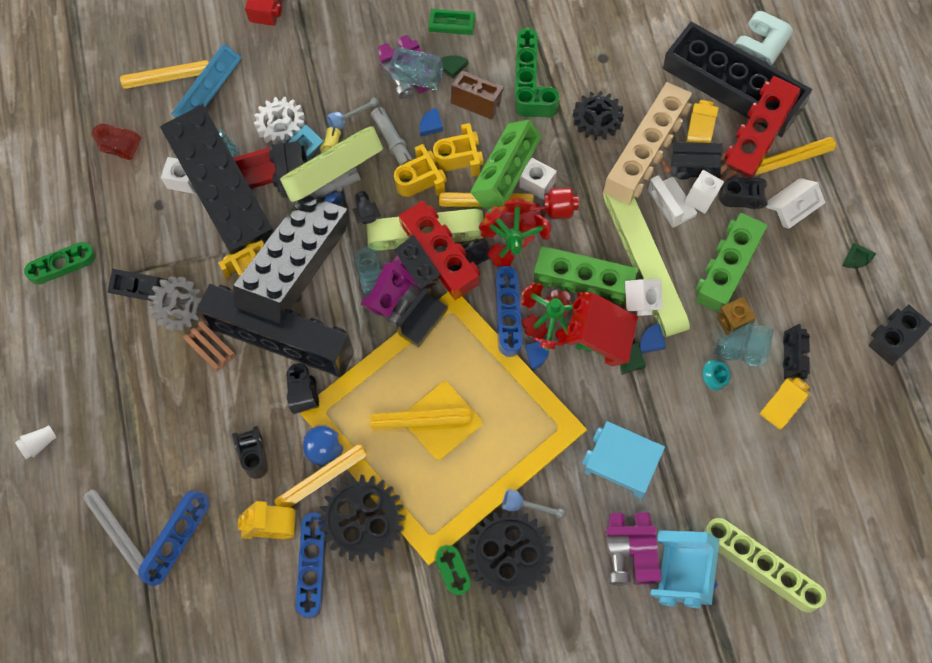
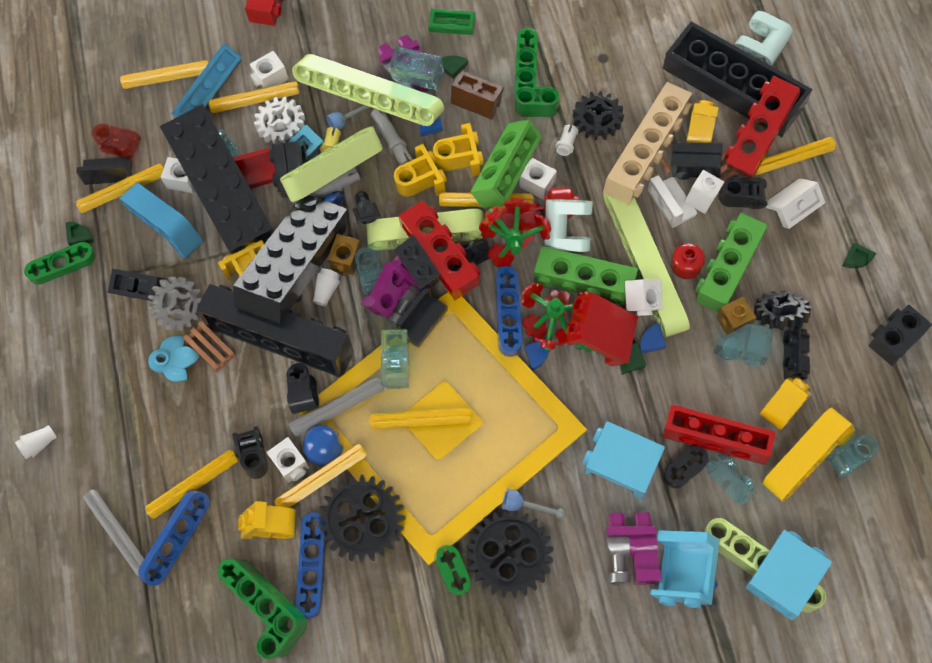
(77, 233): none -> dark green tile
(105, 170): none -> black panel
(119, 188): none -> yellow axle
(162, 219): none -> dark azure beam
(177, 359): none -> medium azure plate
(193, 482): none -> yellow axle
(253, 97): none -> yellow axle
(259, 604): none -> green beam
(265, 64): none -> white brick
(286, 450): none -> white brick
(326, 284): none -> white cone
(336, 406): none -> light grey axle
(344, 246): none -> pearl gold brick
(368, 90): none -> yellowish green beam
(395, 359): none -> clear light blue brick
(556, 214): none -> light aqua connector
(565, 144): none -> white pin
(682, 462): none -> black beam
(687, 261): none -> red head
(716, 375): teal hat -> none
(718, 434): none -> red brick
(739, 486): none -> clear light blue hinge
(782, 310): none -> black gear
(789, 574): none -> medium azure panel
(808, 454): none -> yellow beam
(848, 457): none -> clear light blue piece

